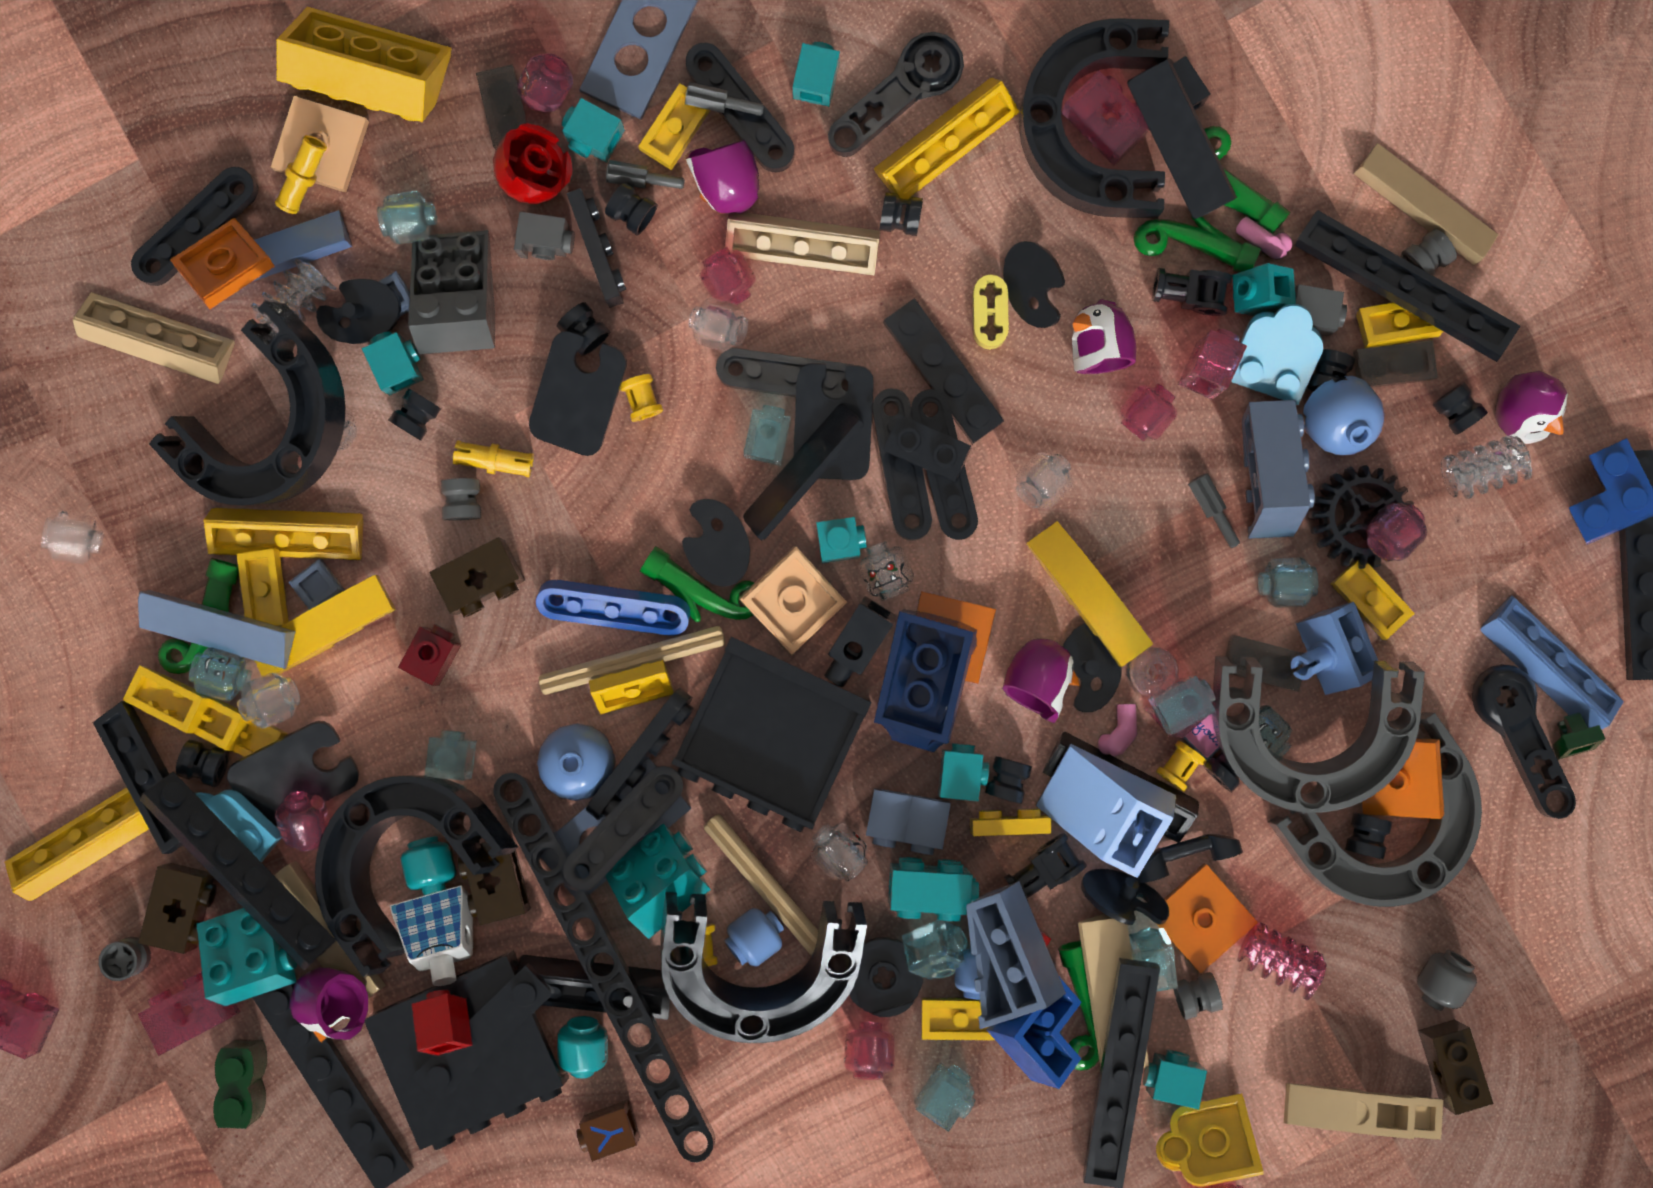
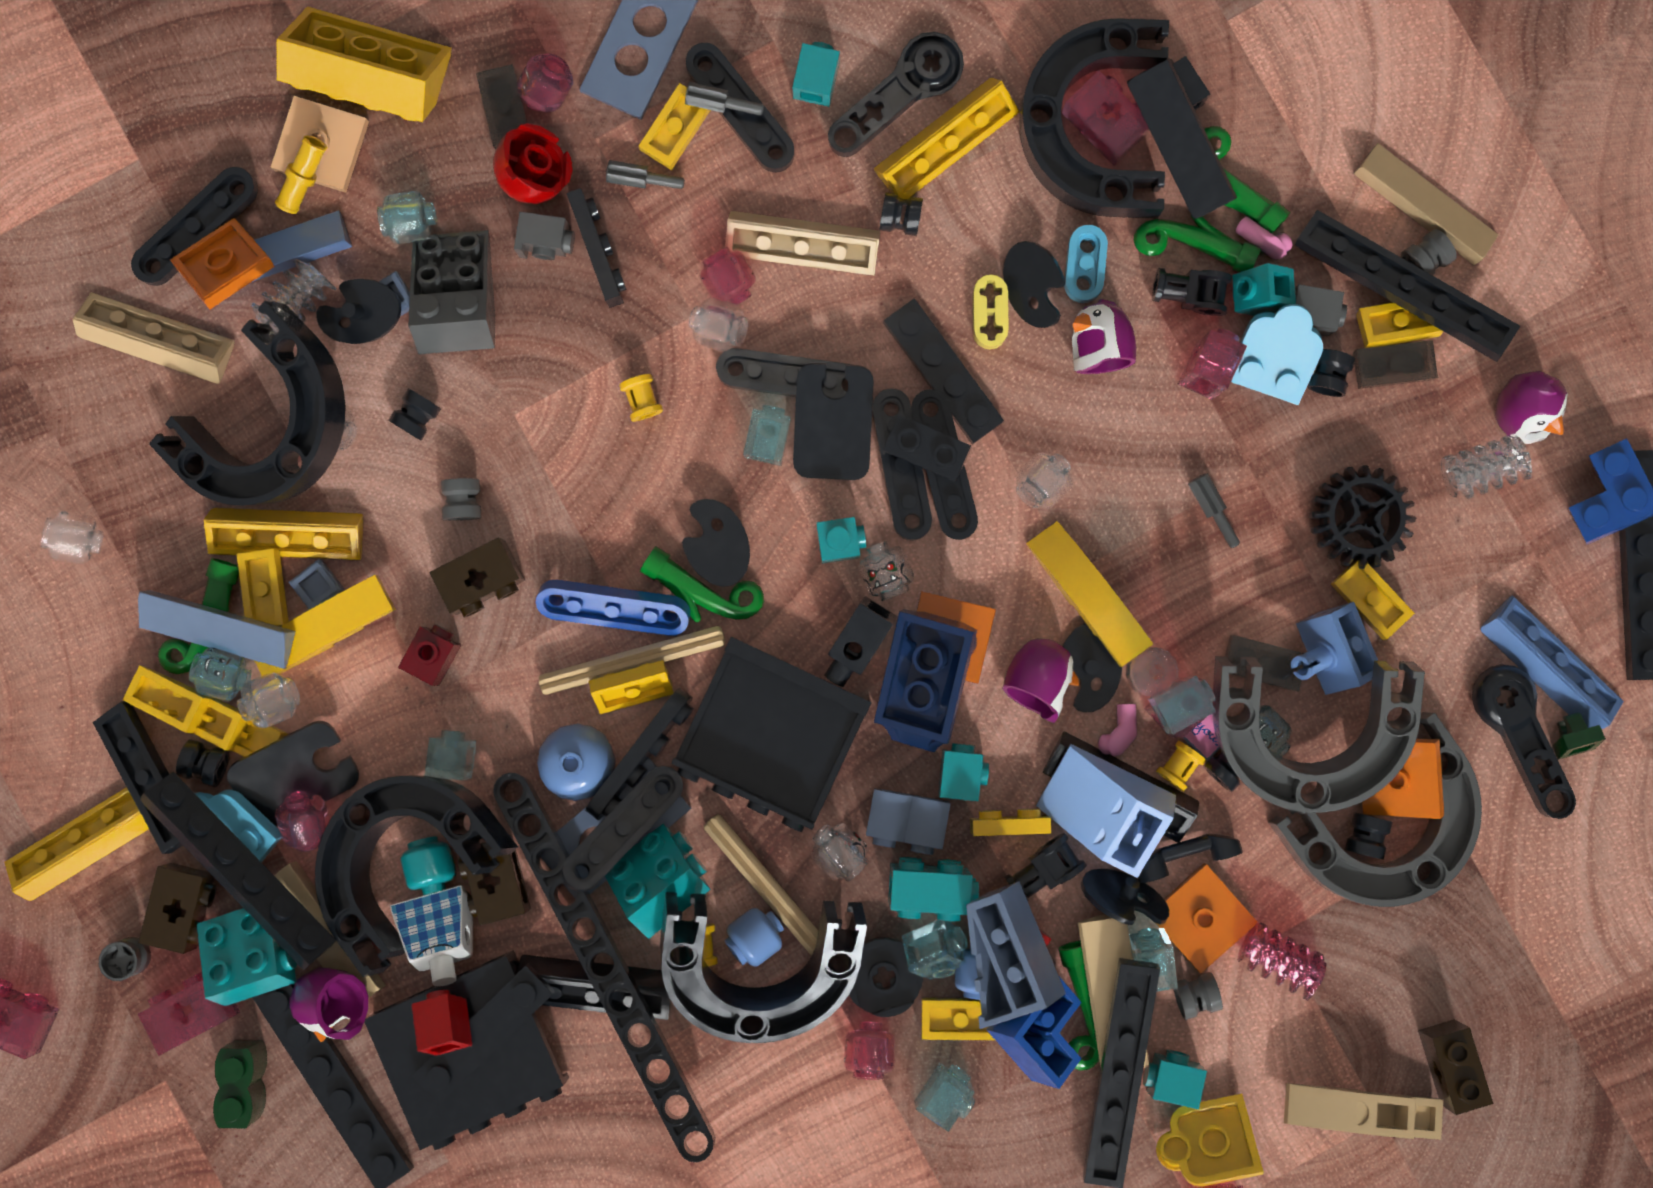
(393, 362): teal brick -> none
(493, 458): yellow pin -> none
(575, 404): black piece -> none
(581, 320): black wheel -> none
(582, 1046): teal head -> none
(592, 130): teal brick -> none
(608, 1131): reddish brown brick -> none
(632, 209): black wheel -> none
(726, 176): magenta piece -> none
(792, 600): light nougat plate -> none
(803, 471): black slope -> none
(1008, 783): black wheel -> none
(1086, 265): none -> medium azure plate
(1149, 411): clear pink head -> none
(1276, 468): sand blue wedge -> none
(1288, 582): clear light blue head -> none
(1344, 416): medium blue cylinder -> none
(1396, 531): clear pink head -> none
(1447, 980): dark grey head -> none
(1460, 408): black wheel -> none

